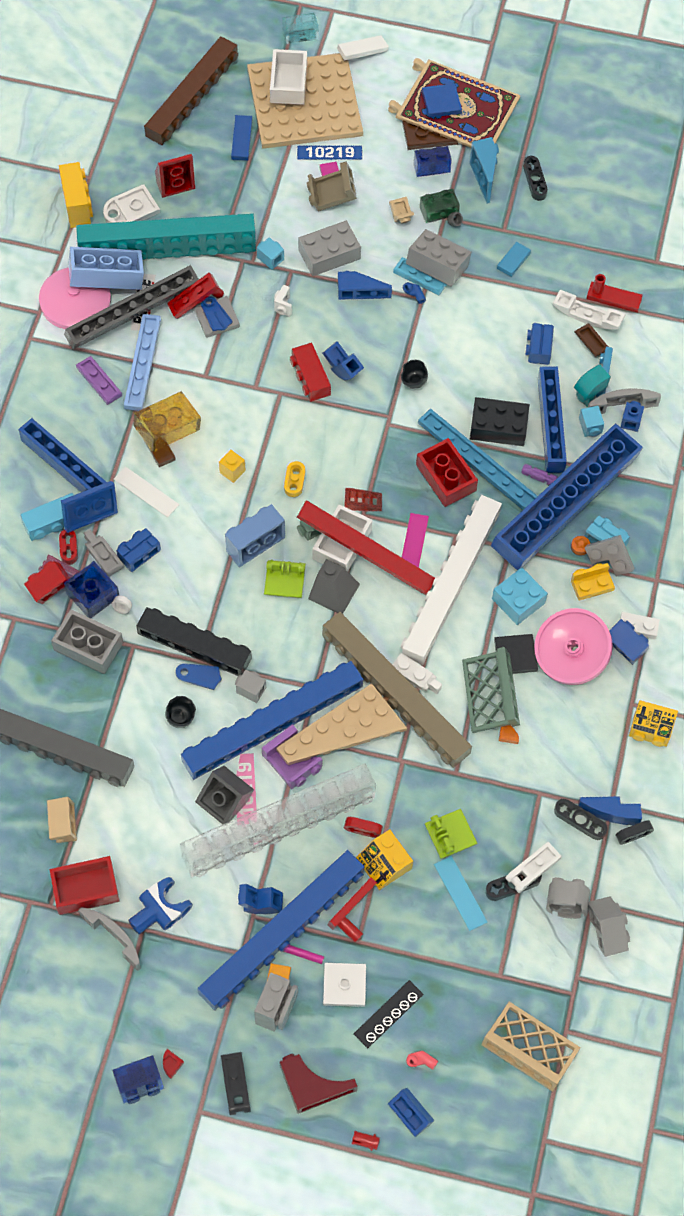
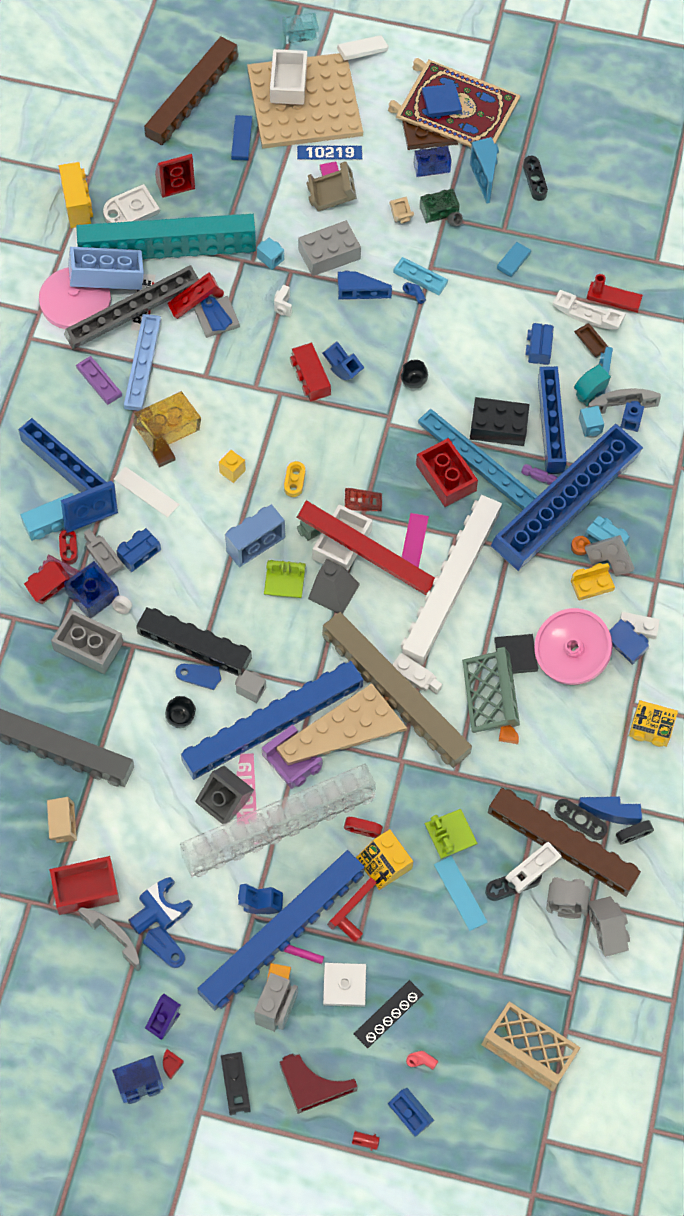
(163, 1016): none -> dark purple slope
(164, 946): none -> blue piece
(438, 257): light grey brick -> none
(519, 596): medium azure brick -> none
(570, 844): none -> reddish brown brick

